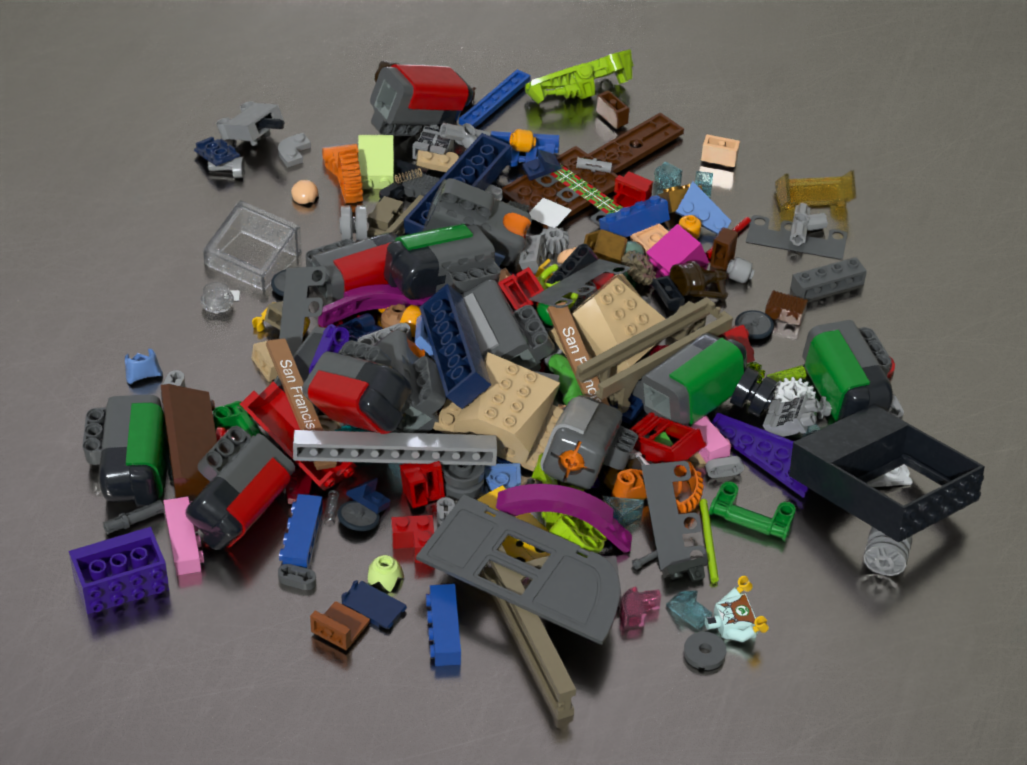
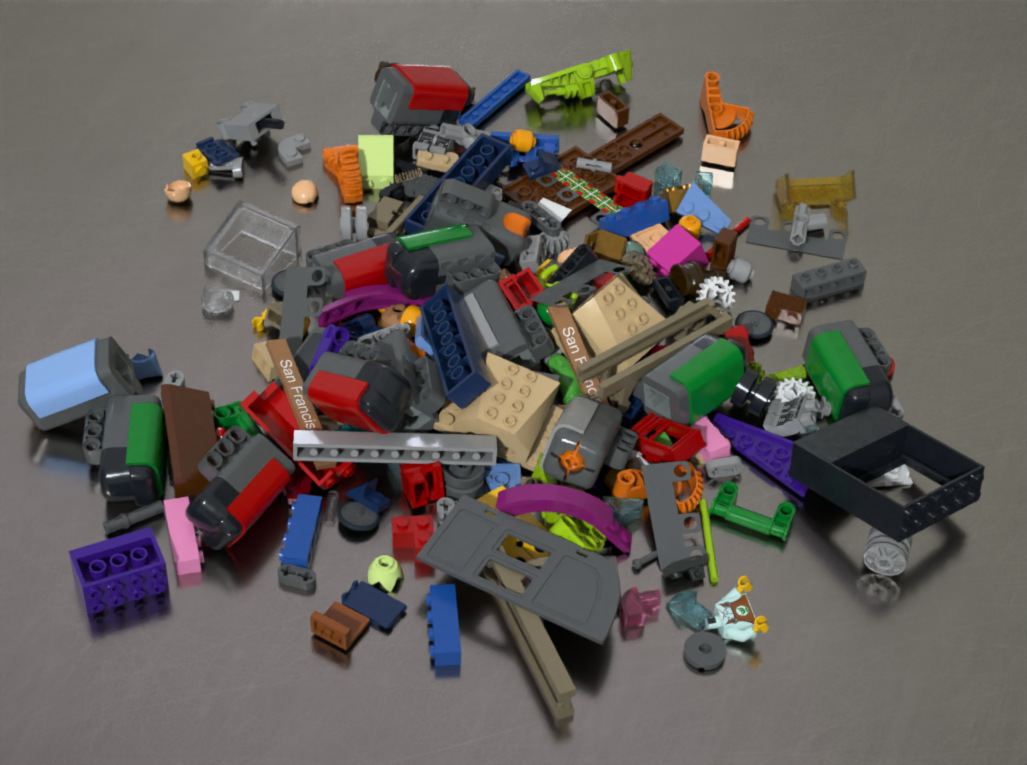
(75, 381): none -> piece
(178, 191): none -> light nougat hair
(195, 163): none -> yellow brick
(549, 225): none -> dark grey beam
(710, 291): none -> white gear
(721, 114): none -> orange arm

